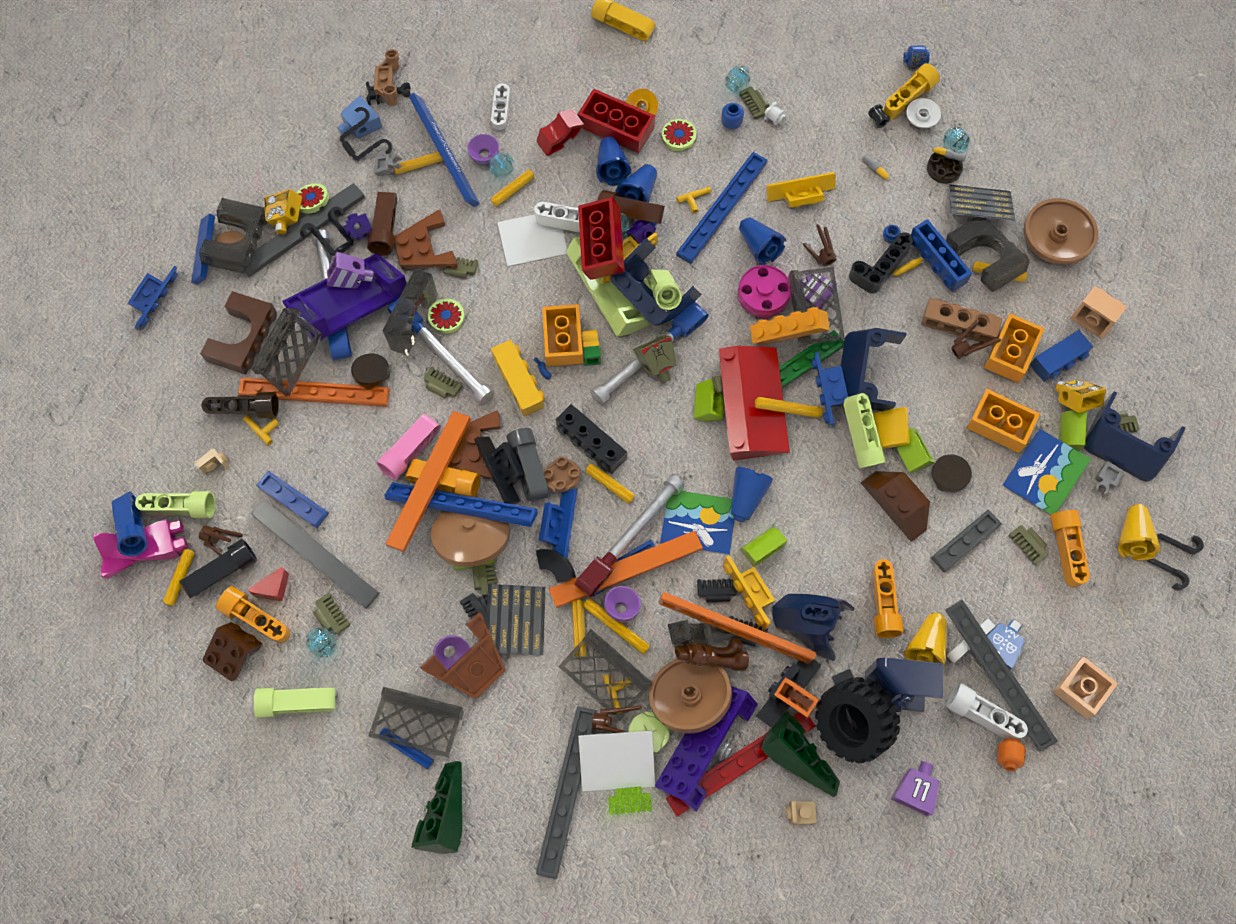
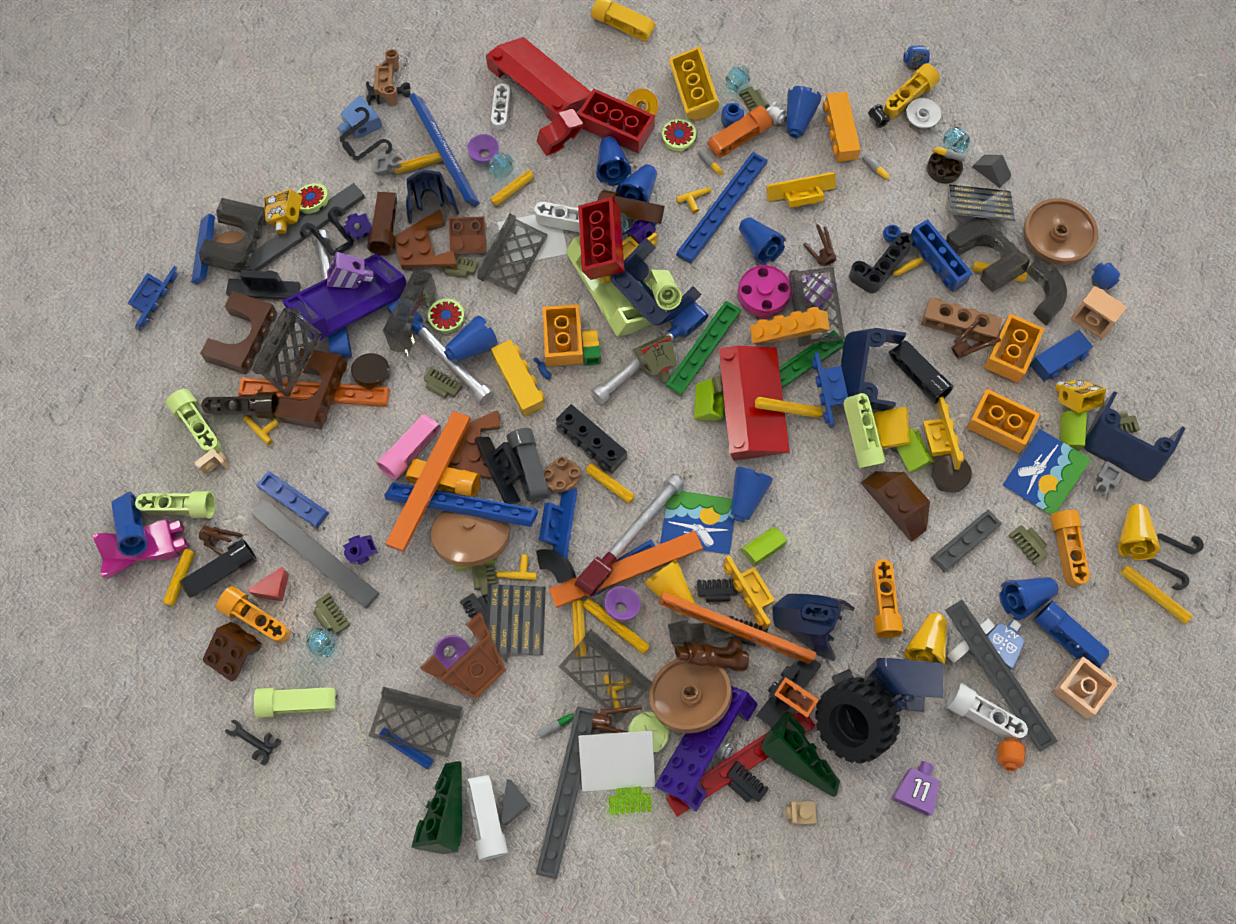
(184, 406): none -> yellowish green beam
(262, 285): none -> black bracket
(265, 748): none -> black bar
(314, 410): none -> reddish brown arch
(360, 549): none -> dark purple brick
(427, 181): none -> dark blue piece
(467, 235): none -> dark orange plate
(471, 340): none -> blue cone
(490, 840): none -> white beam
(500, 244): none -> clear smoke fence
(514, 803): none -> dark grey slope
(522, 574): none -> yellow piece
(538, 76): none -> red slope
(555, 725): none -> light grey piece
(672, 581): none -> yellow cone
(694, 84): none -> yellow brick
(703, 348): none -> green plate
(710, 162): none -> piece
(740, 131): none -> orange beam
(743, 787): none -> black piece
(800, 109): none -> blue cone
(841, 126): none -> light orange brick
(920, 371): none -> black beam
(941, 436): none -> yellow bracket
(993, 168): none -> dark grey slope
(1026, 595): none -> blue cone
(1054, 290): none -> clear smoke arch
(1071, 634): none -> blue beam
(1105, 275): none -> blue head
(1156, 594): none -> yellow axle

